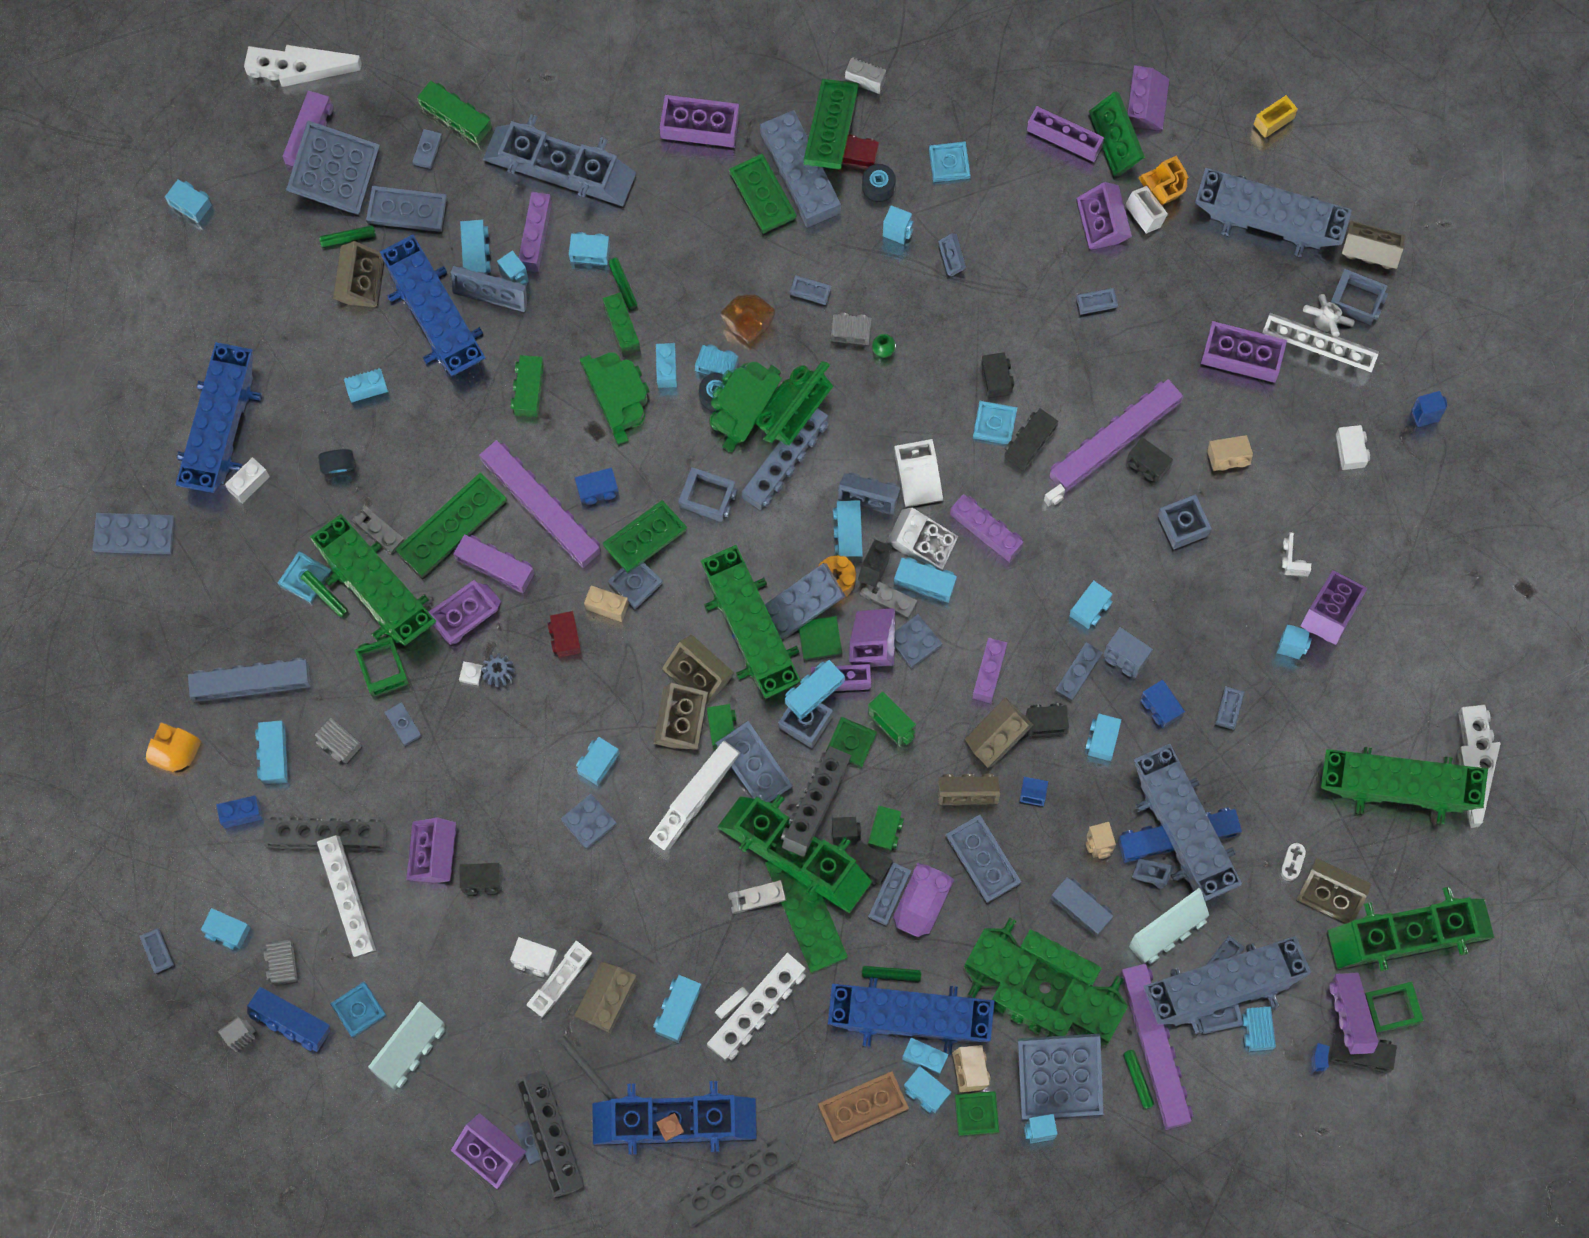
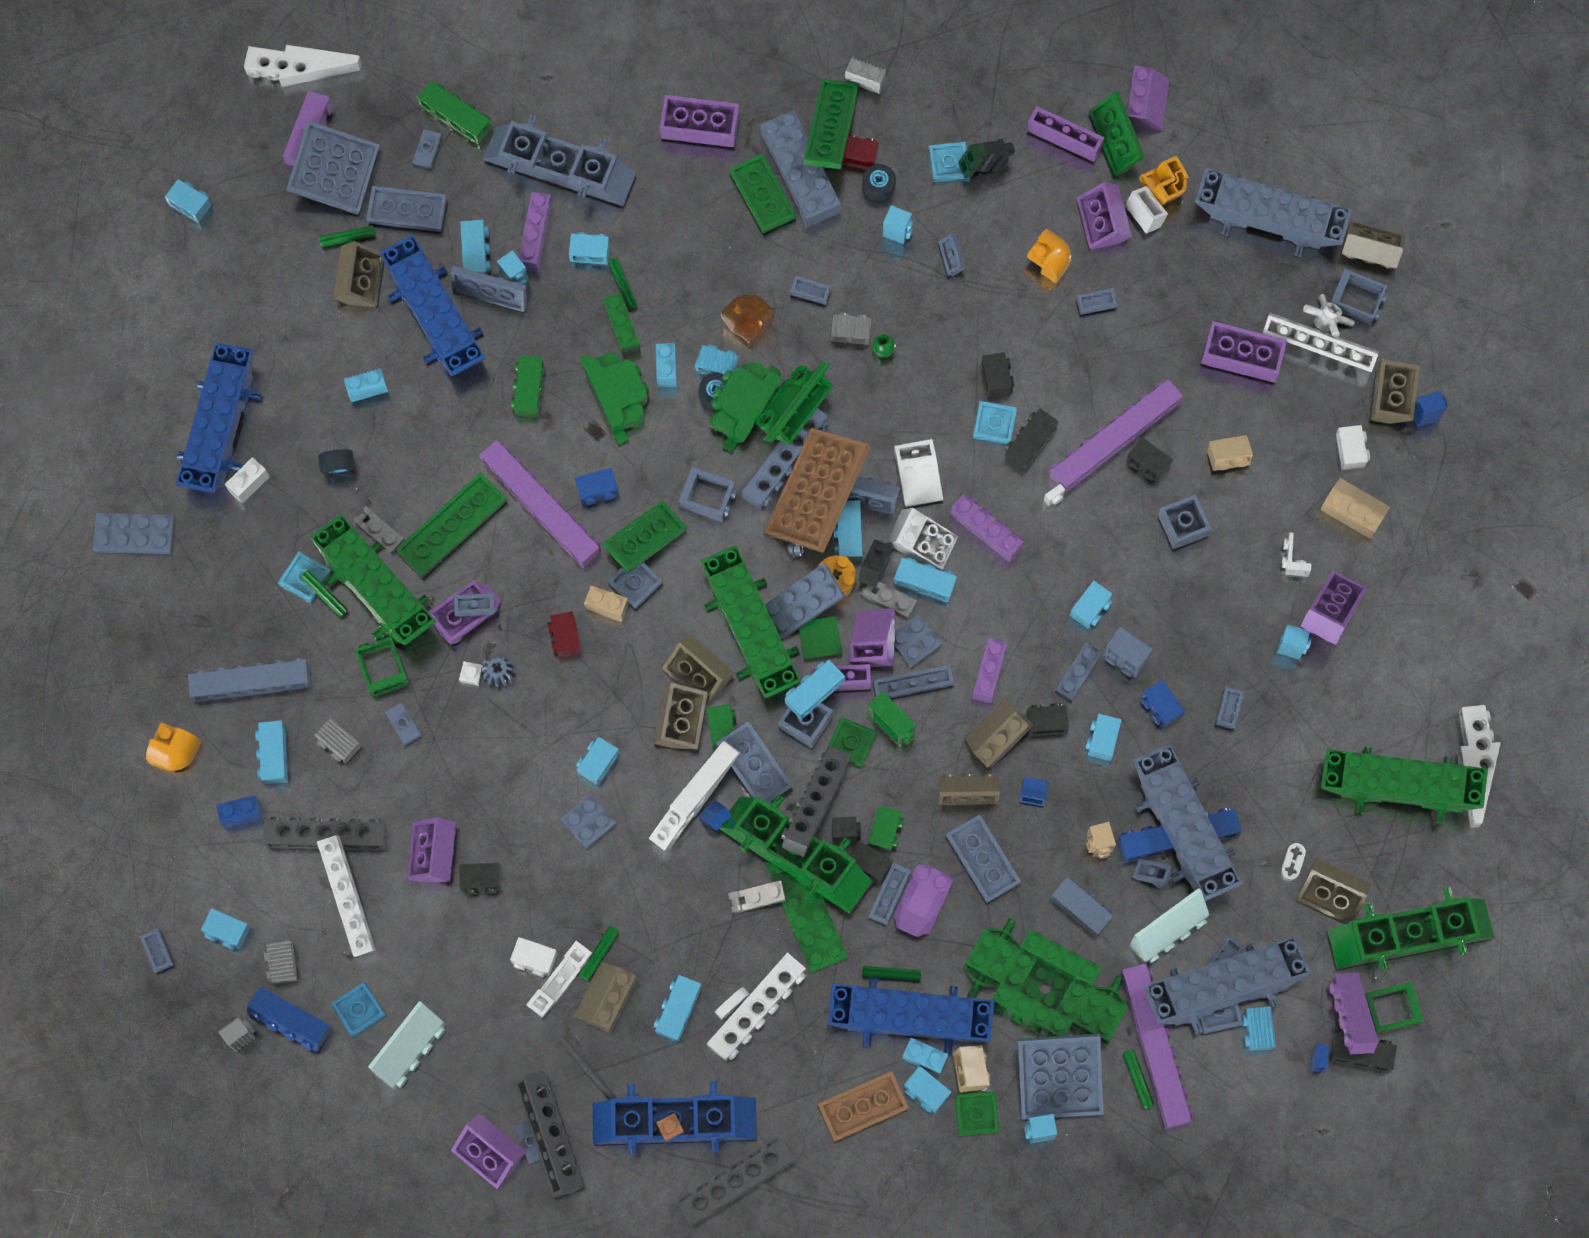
(474, 604): none -> sand blue plate
(494, 563): medium lavender brick -> none
(598, 953): none -> green axle
(715, 815): none -> blue piece
(795, 550): none -> sand blue plate
(817, 489): none -> medium nougat plate
(914, 682): none -> sand blue plate
(985, 157): none -> hips
(1051, 254): none -> light orange brick
(1275, 116): yellow brick -> none
(1355, 508): none -> tan slope
(1394, 392): none -> dark tan slope

